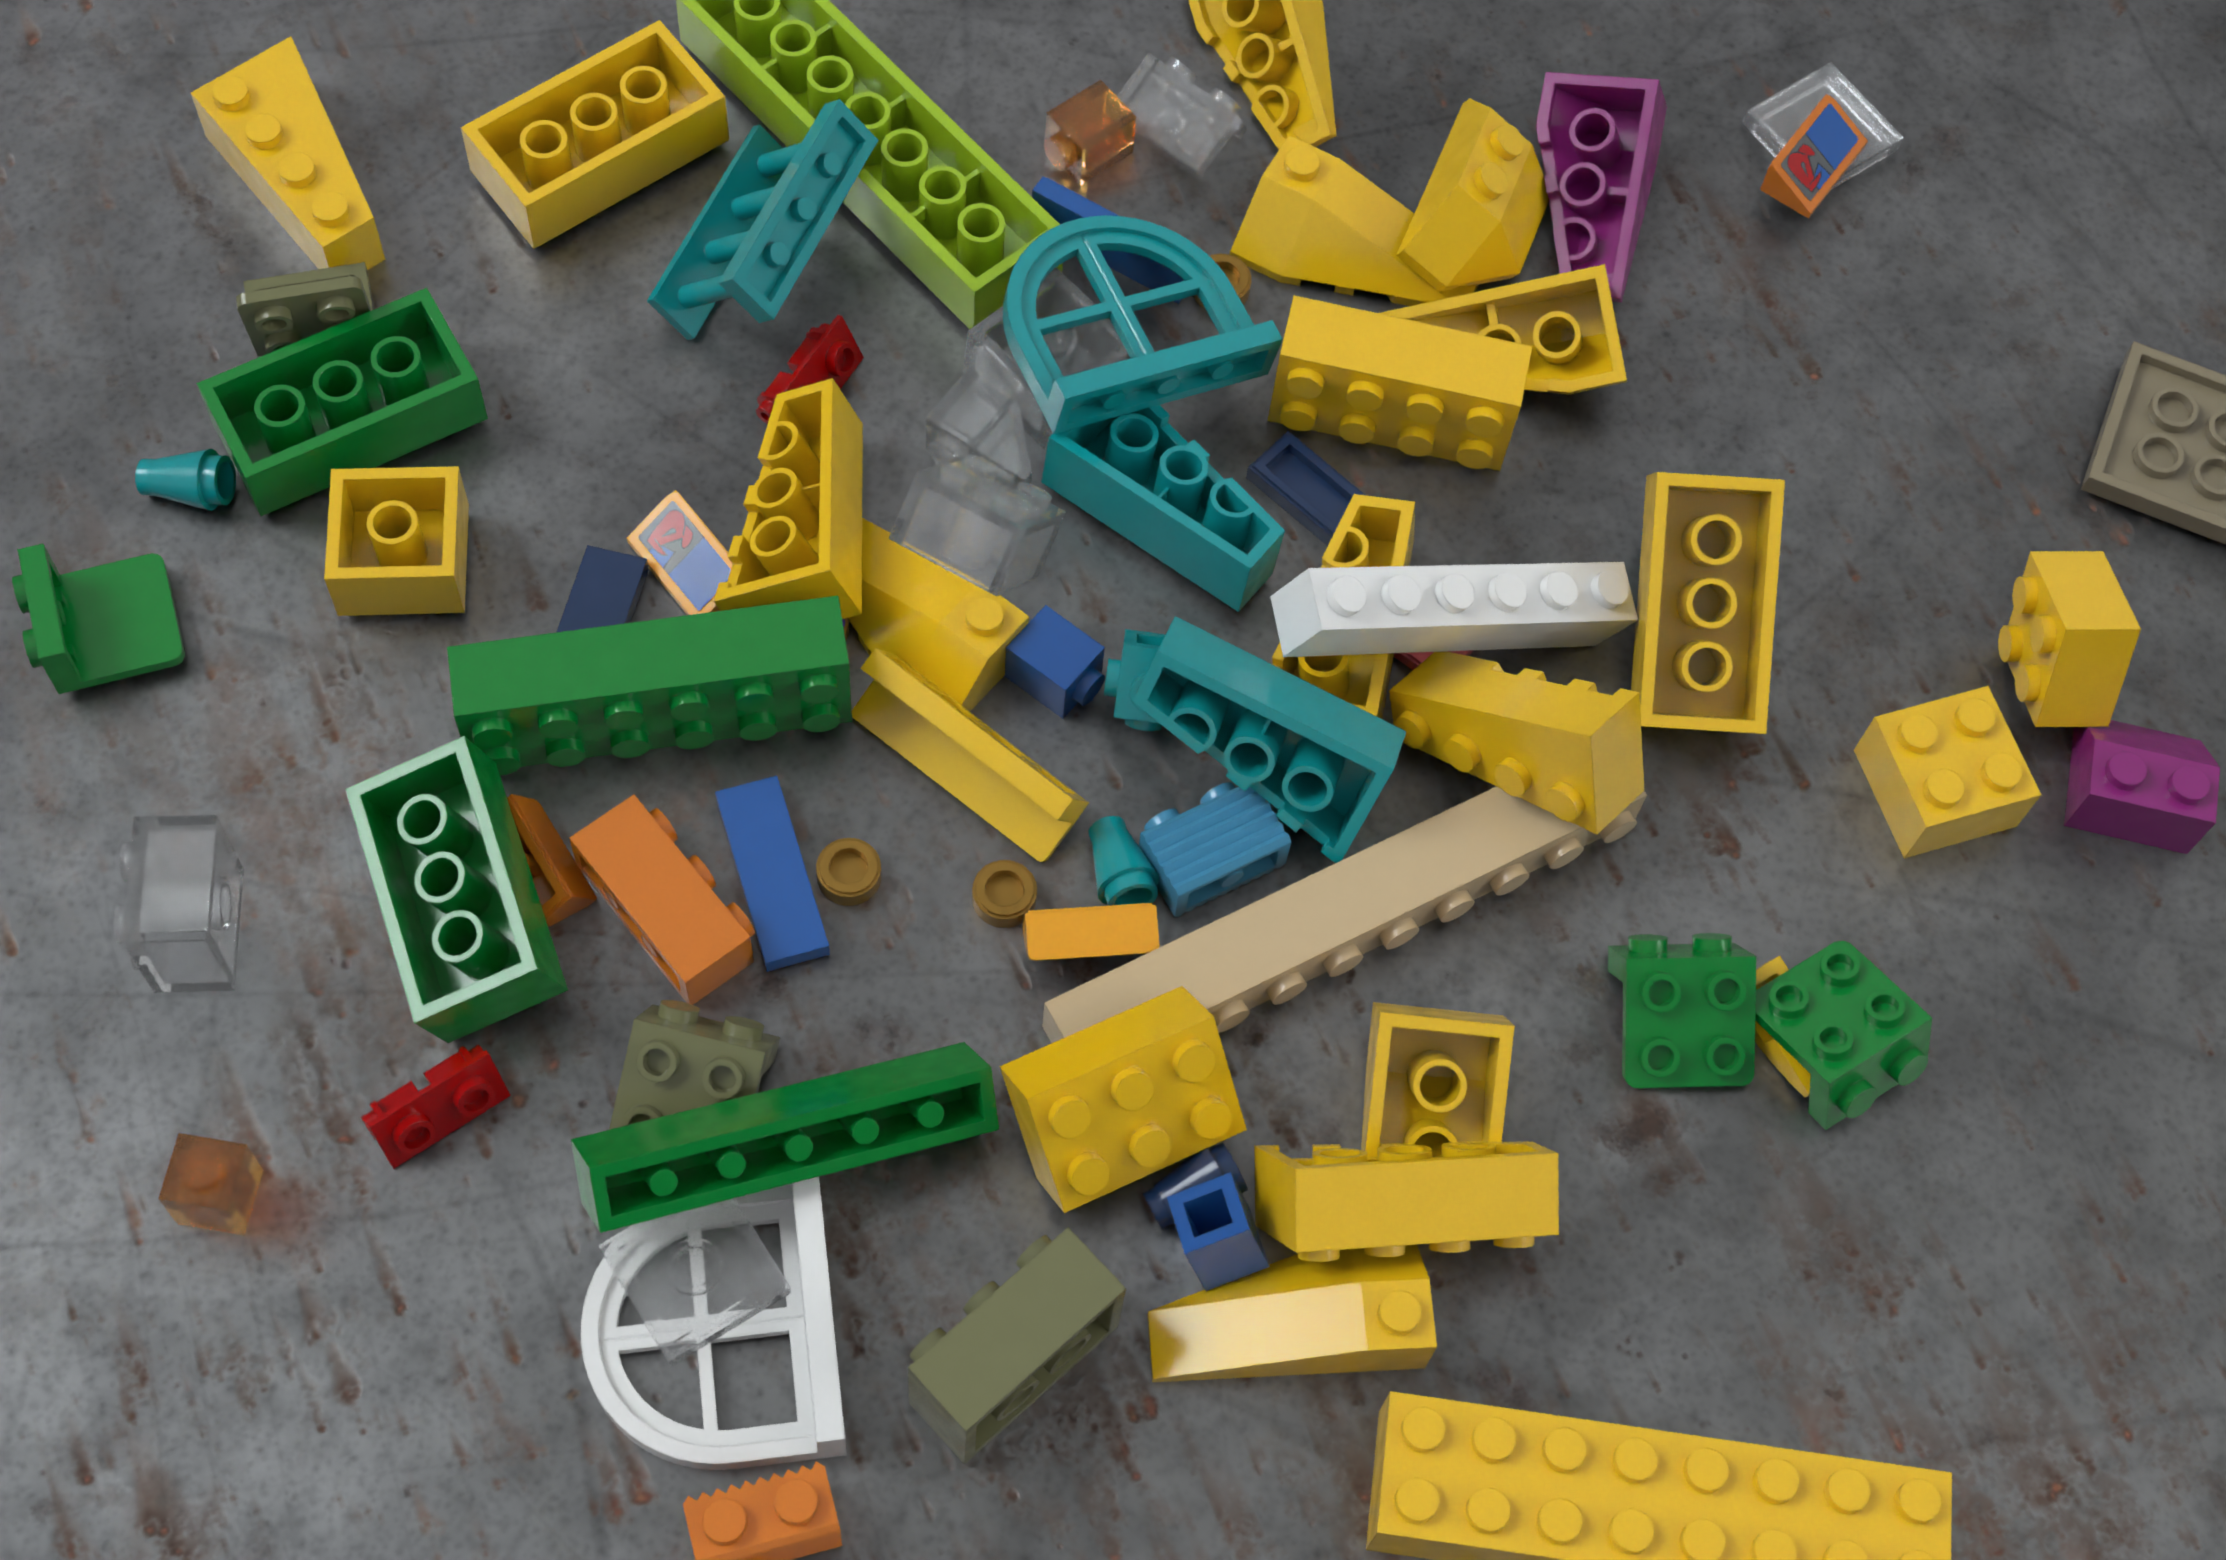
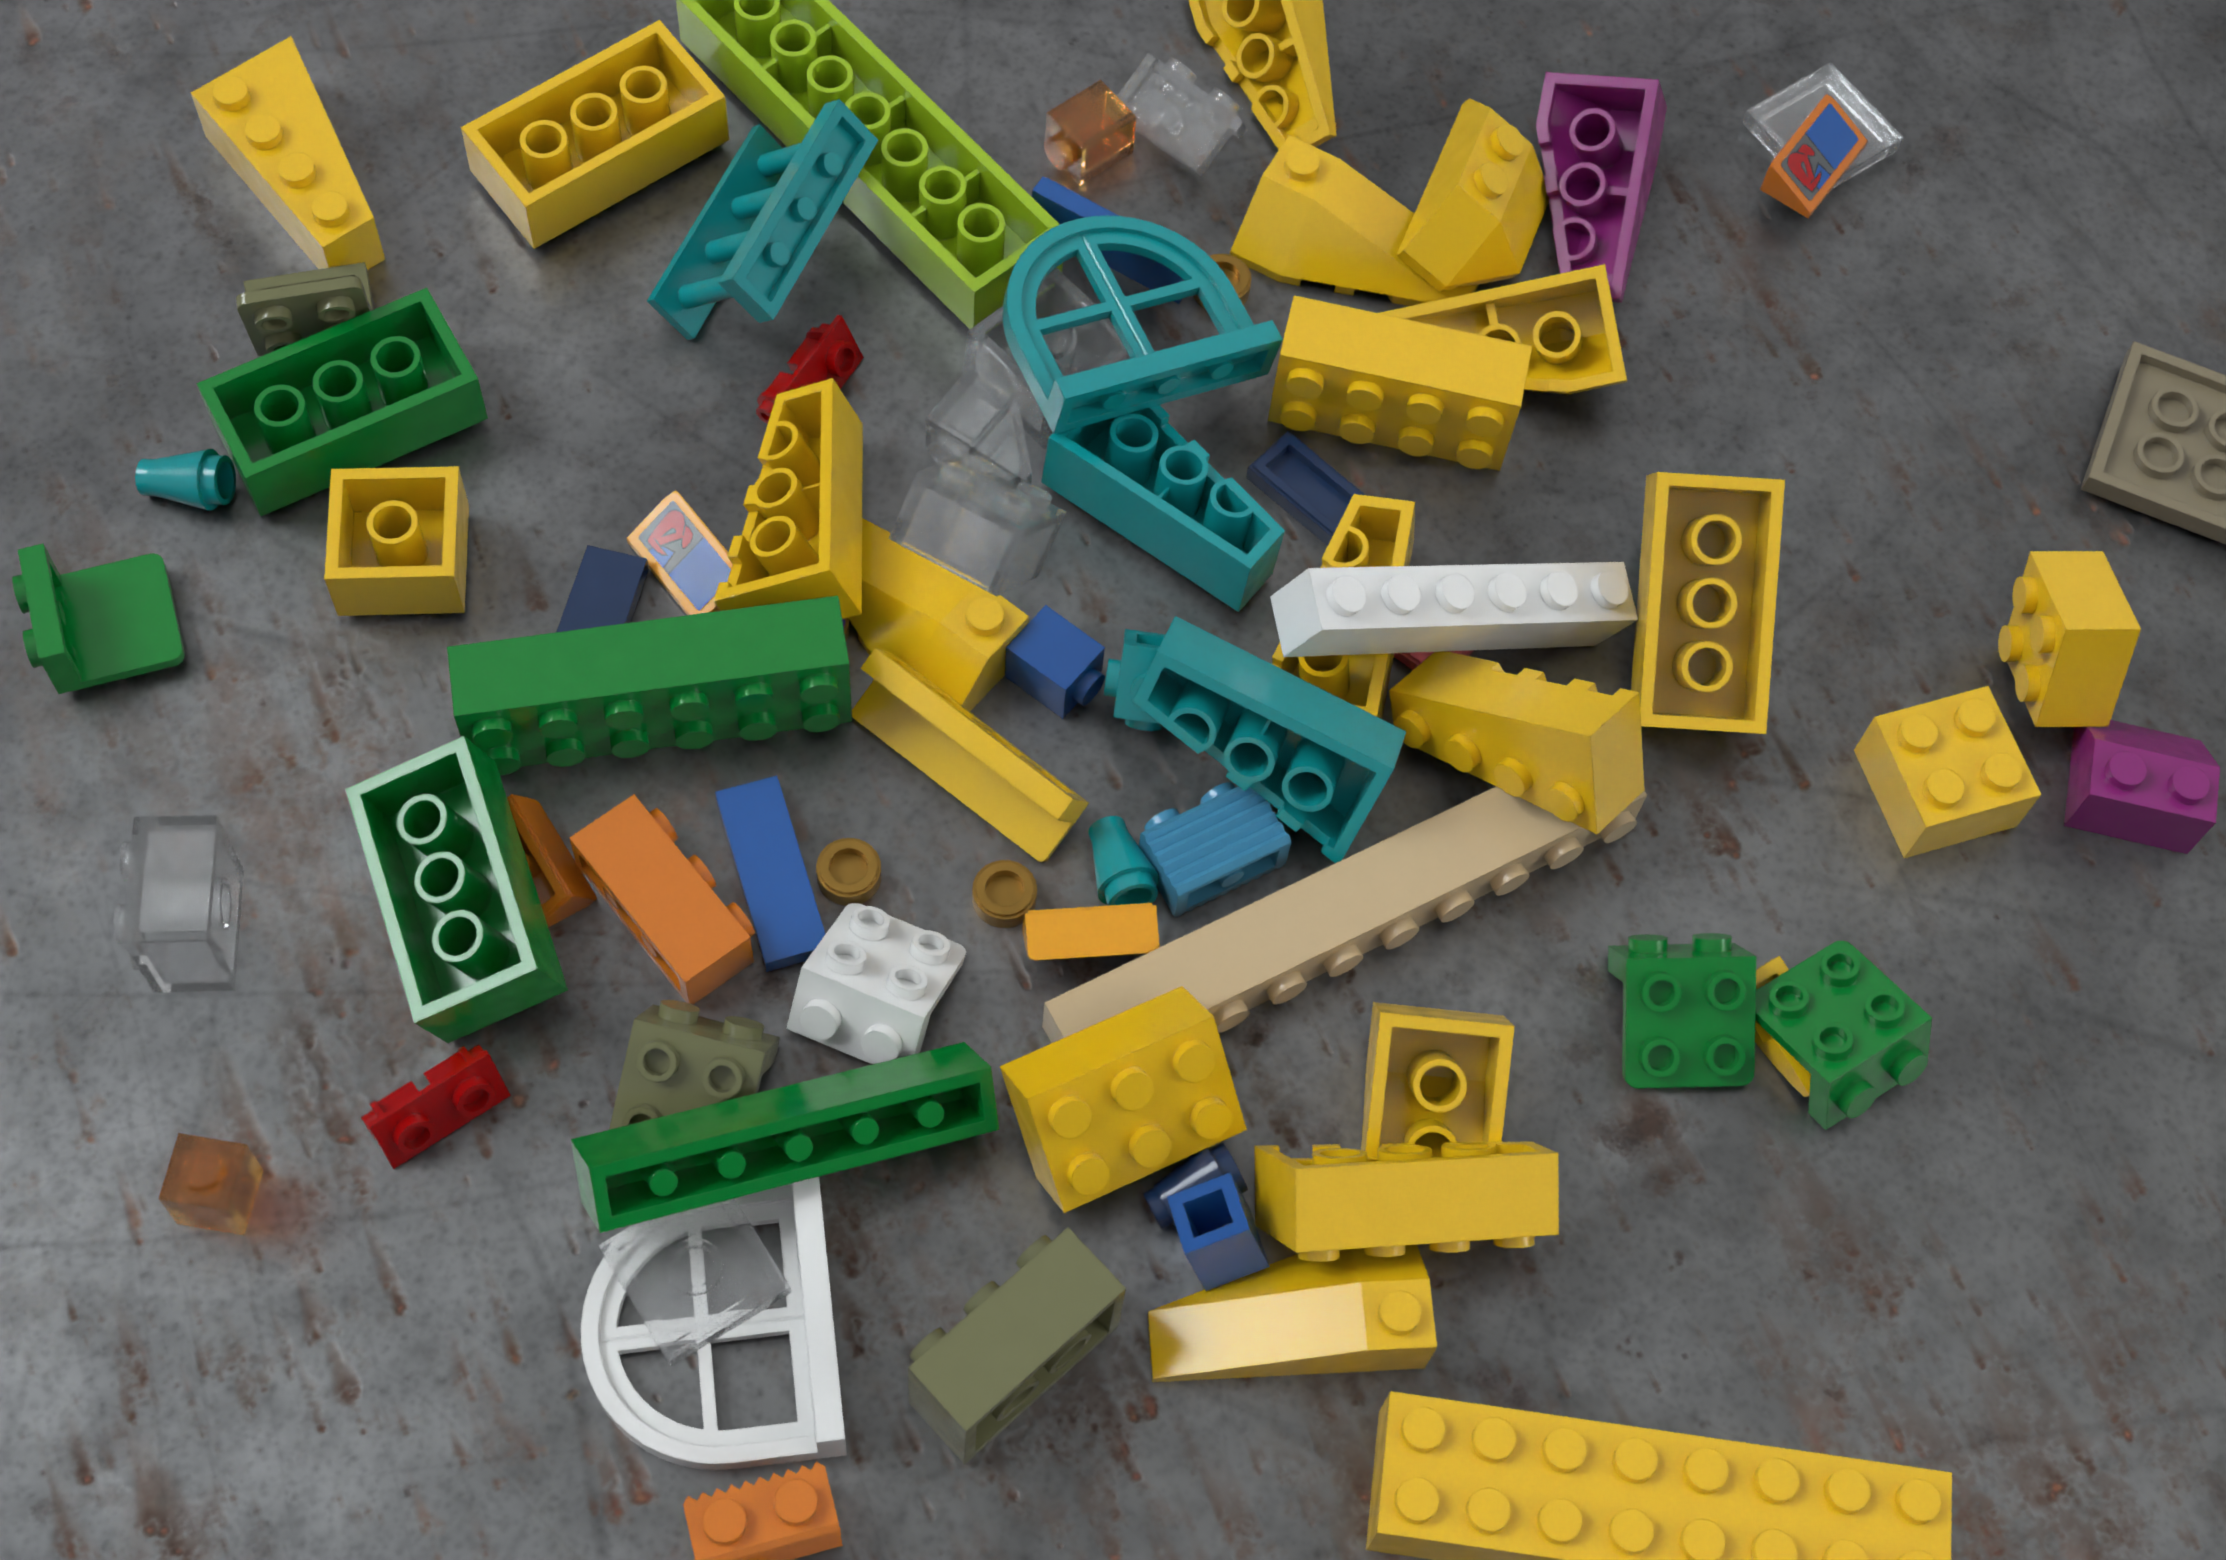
(873, 985): none -> white bracket

